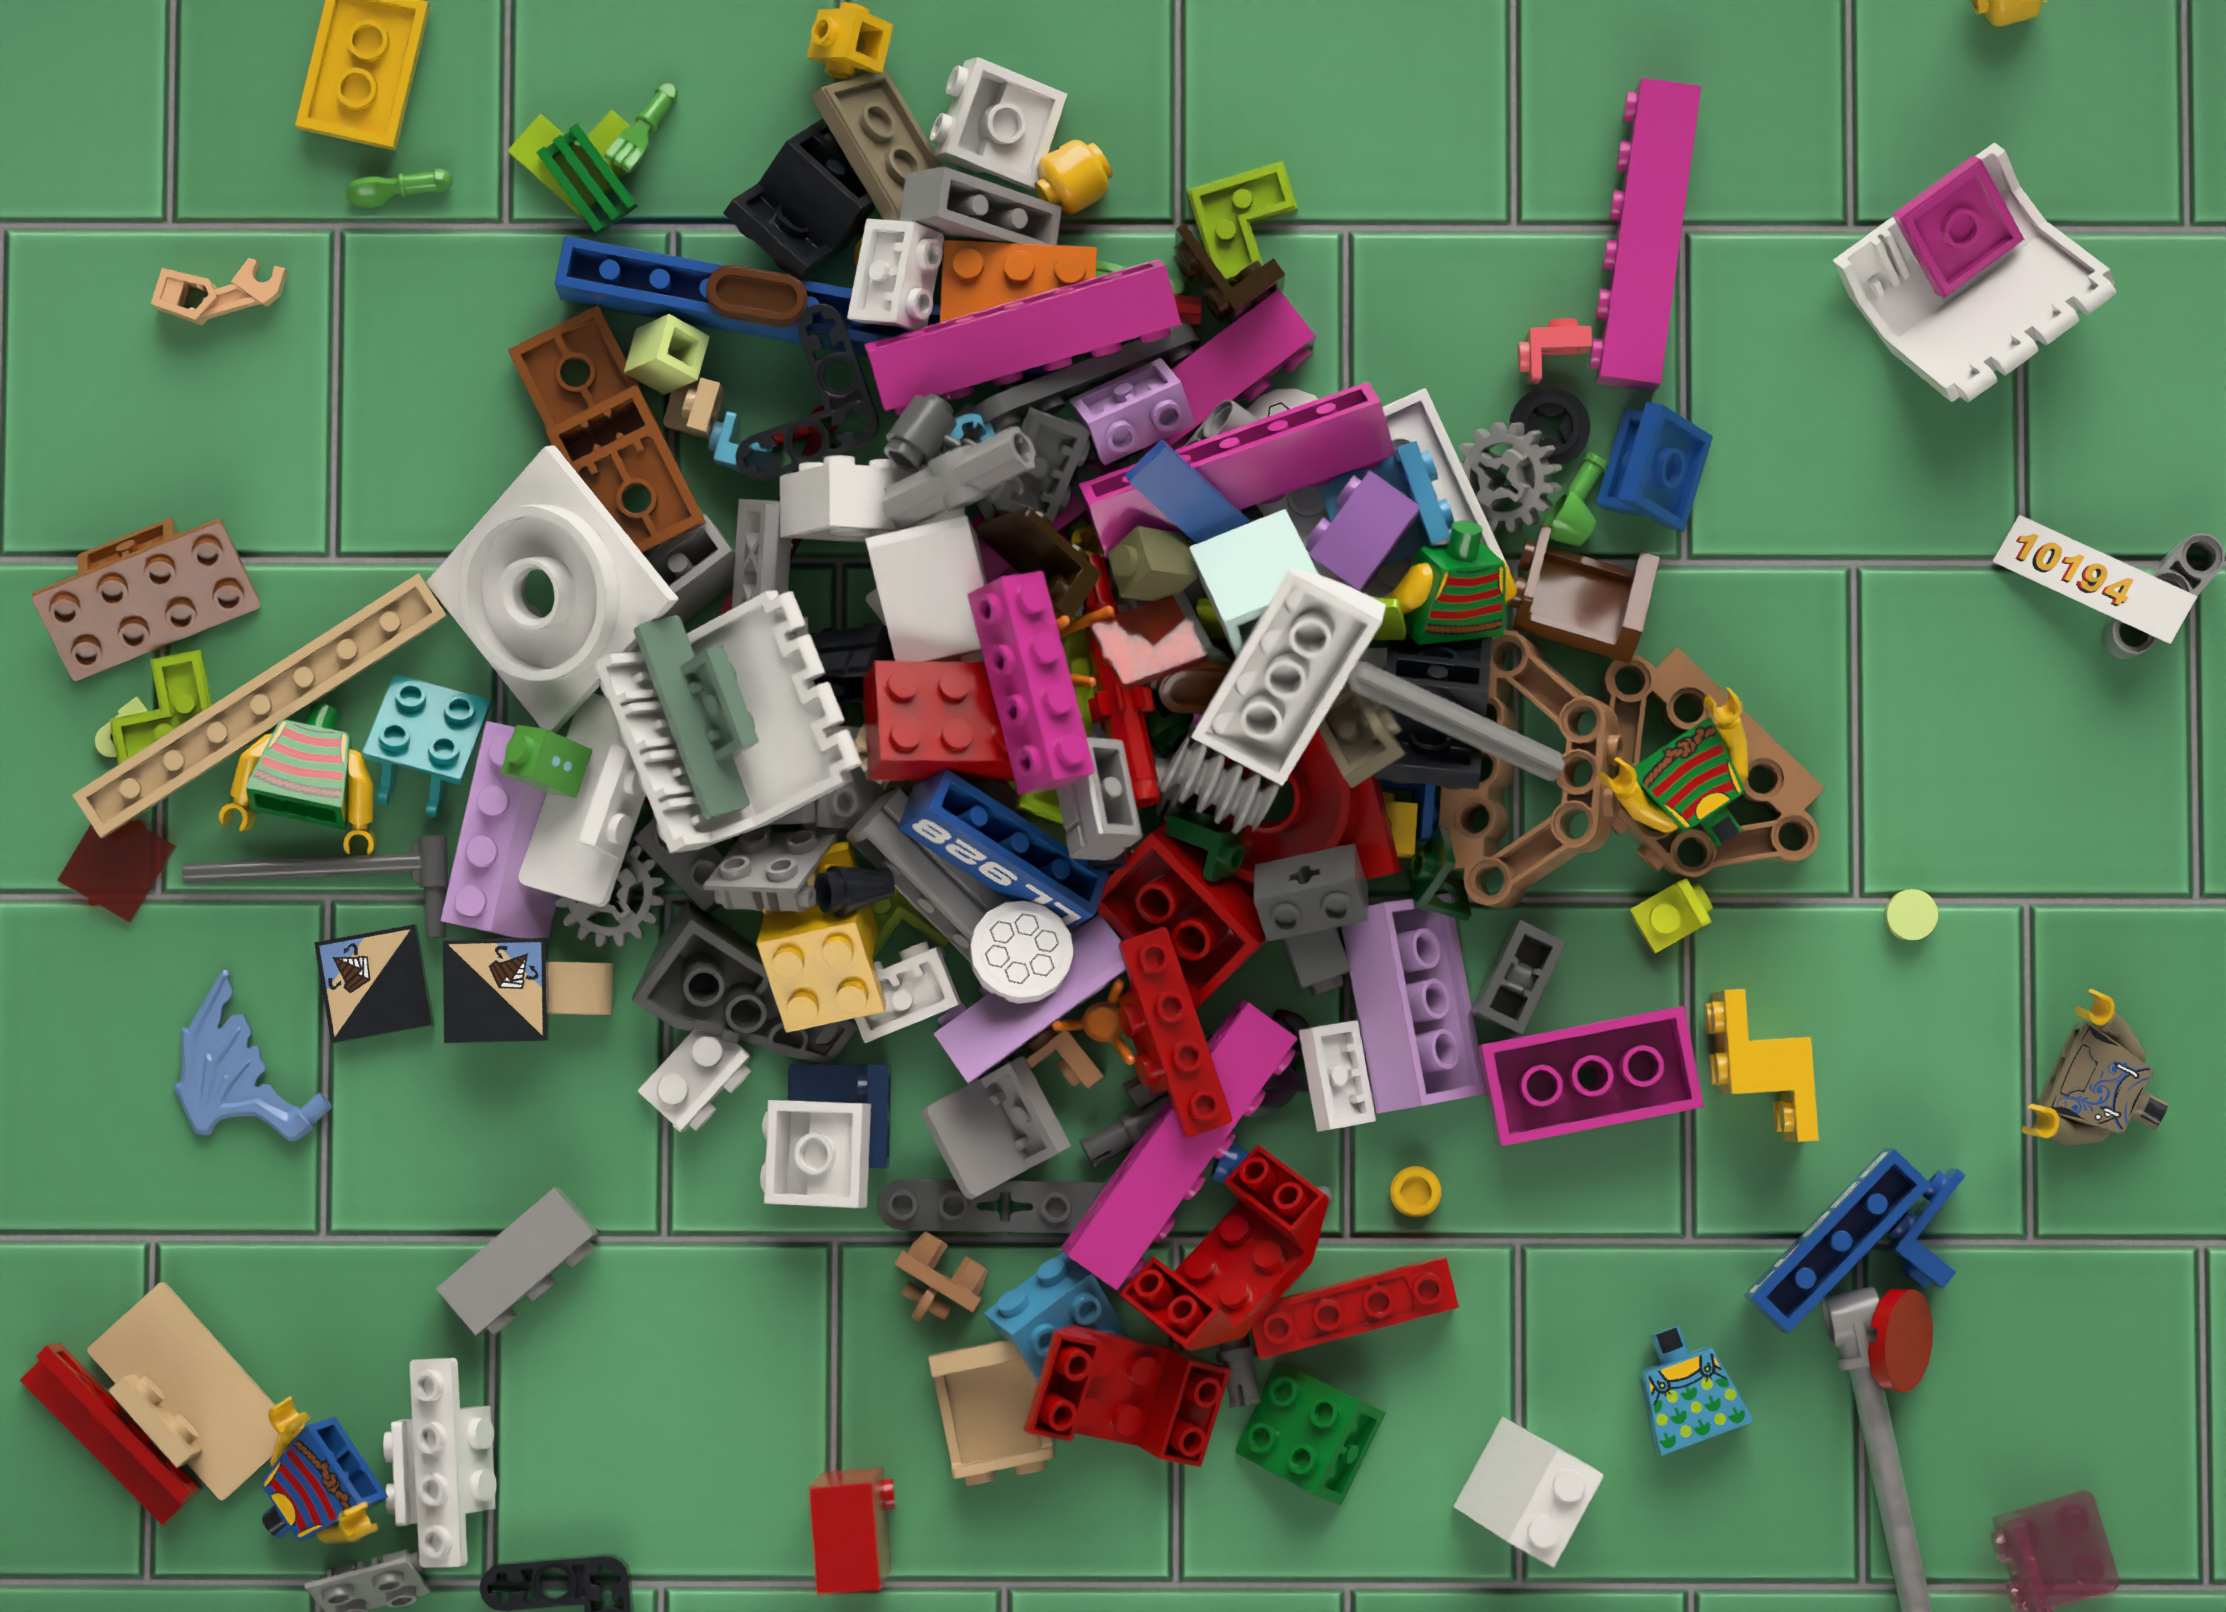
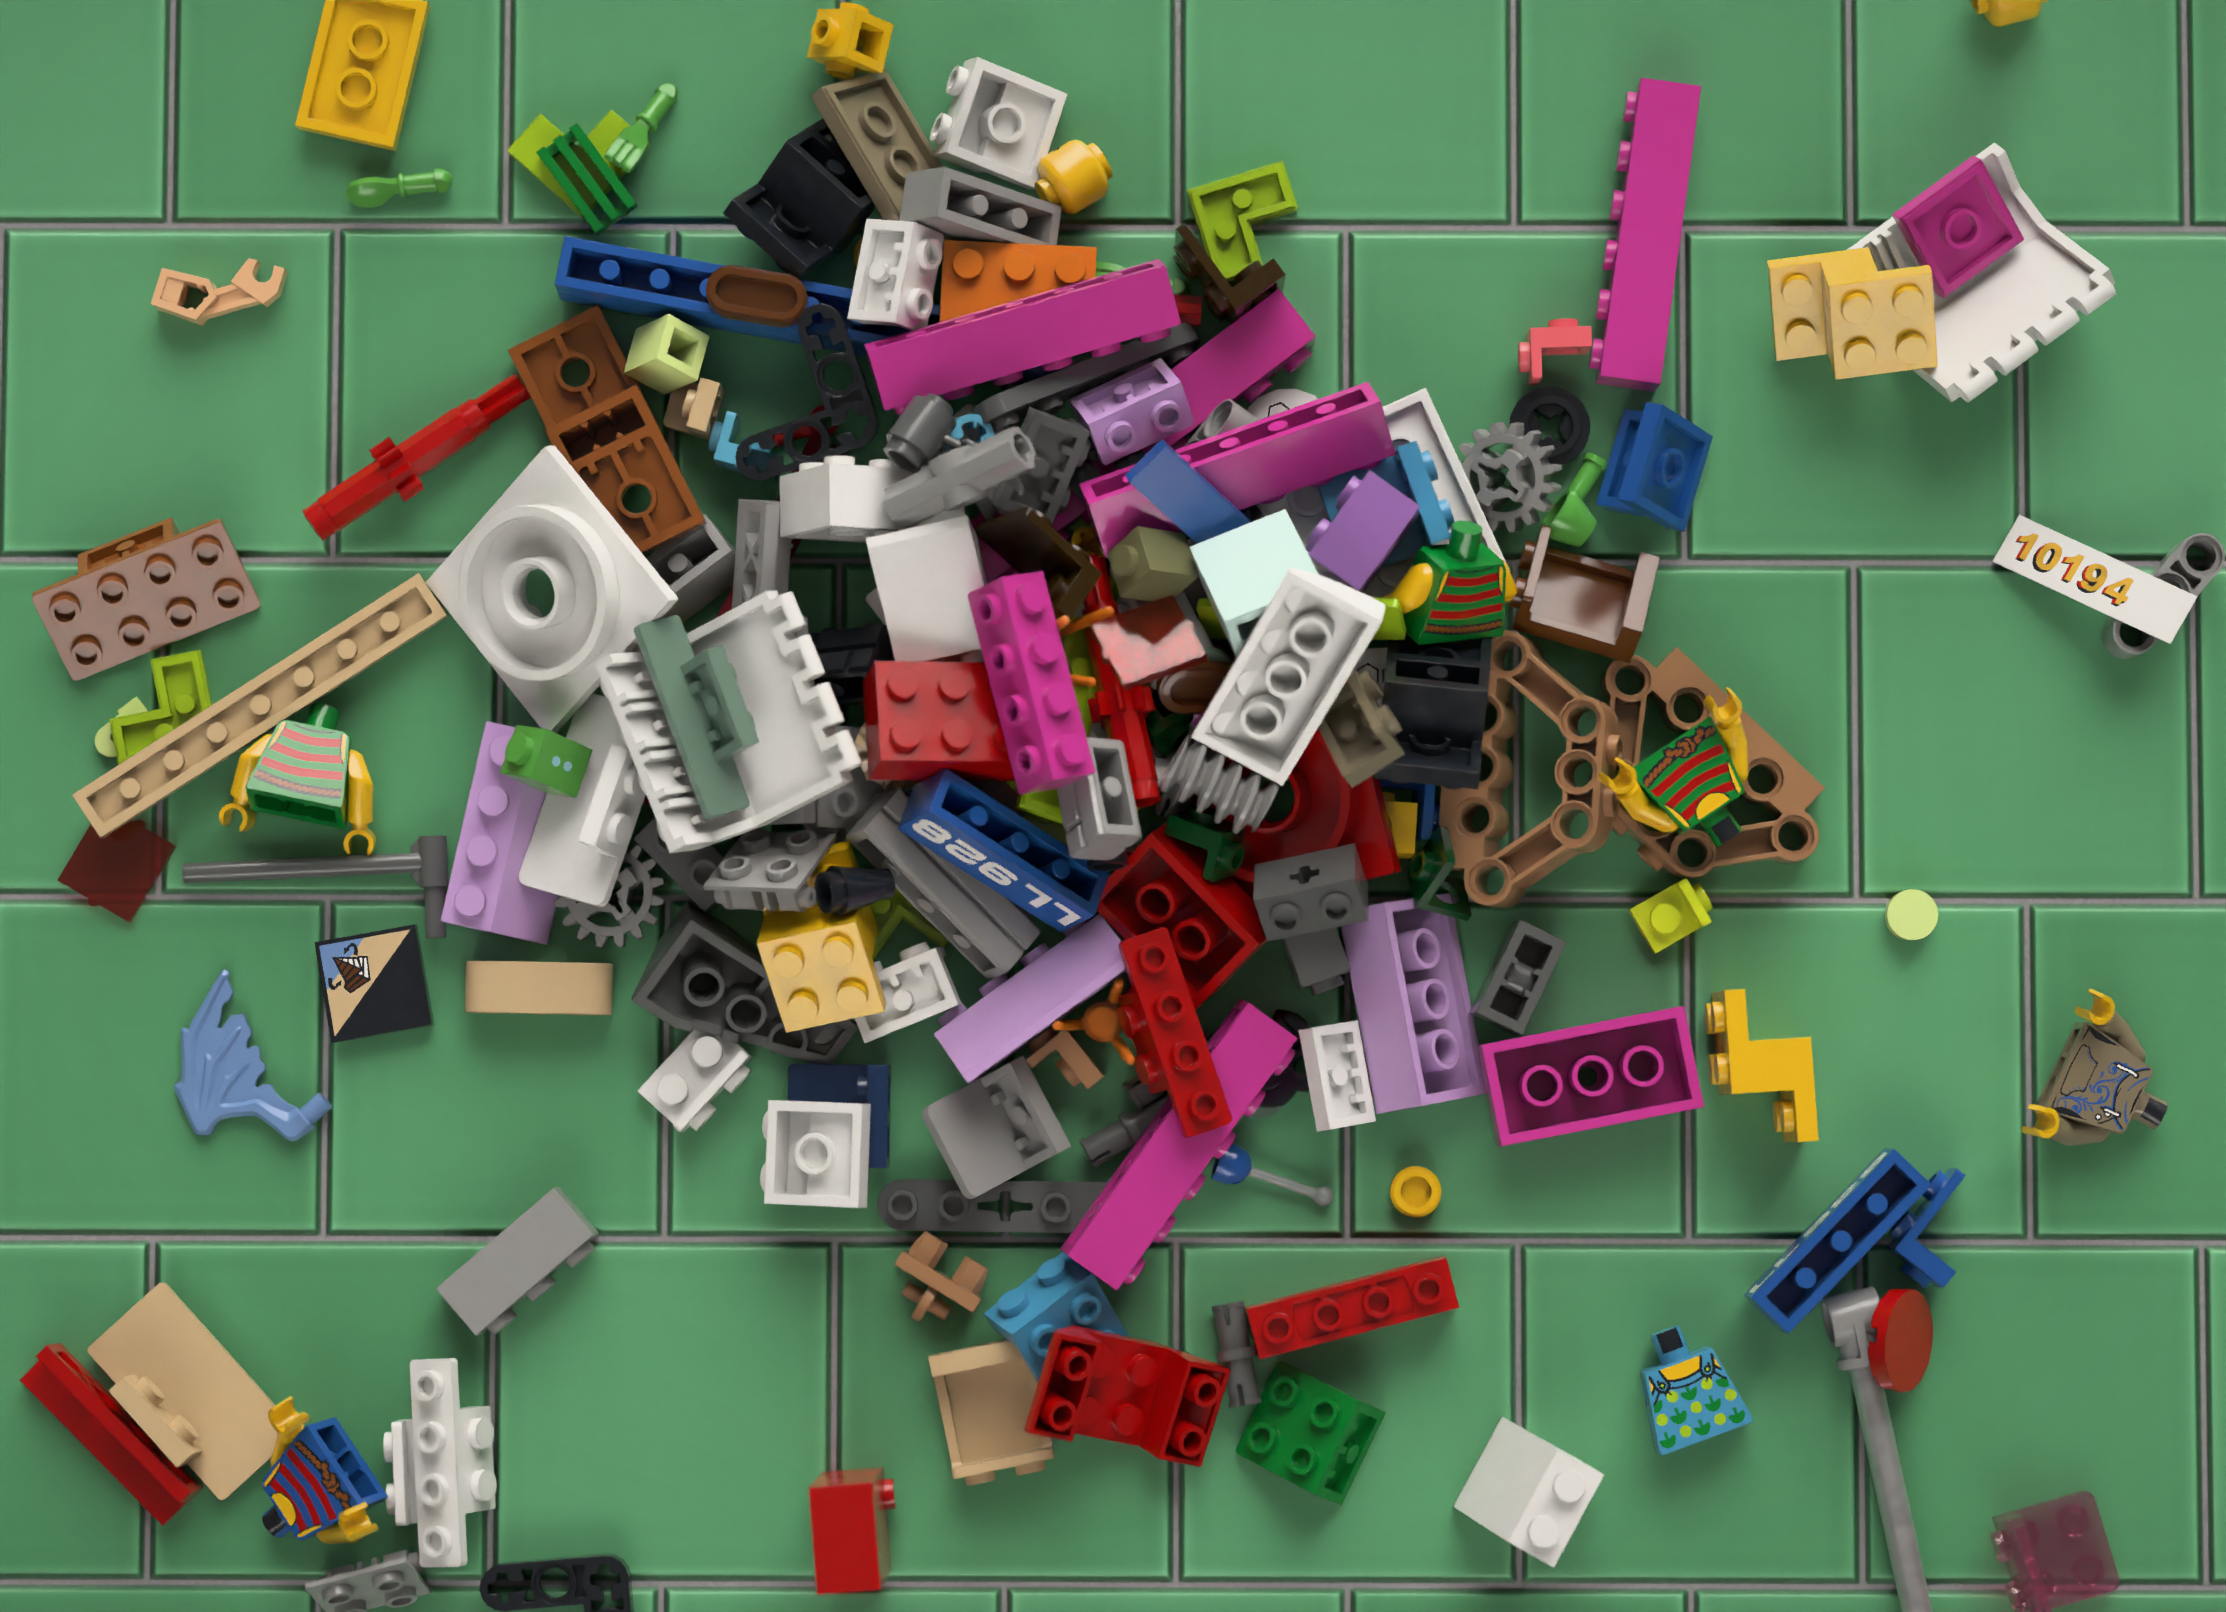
(400, 466): none -> red piece
(427, 732): plate -> none
(495, 990): tile -> none
(1021, 951): white tile -> none
(1241, 1262): red slope -> none
(1455, 721): light grey axle -> none
(1852, 313): none -> yellow bracket

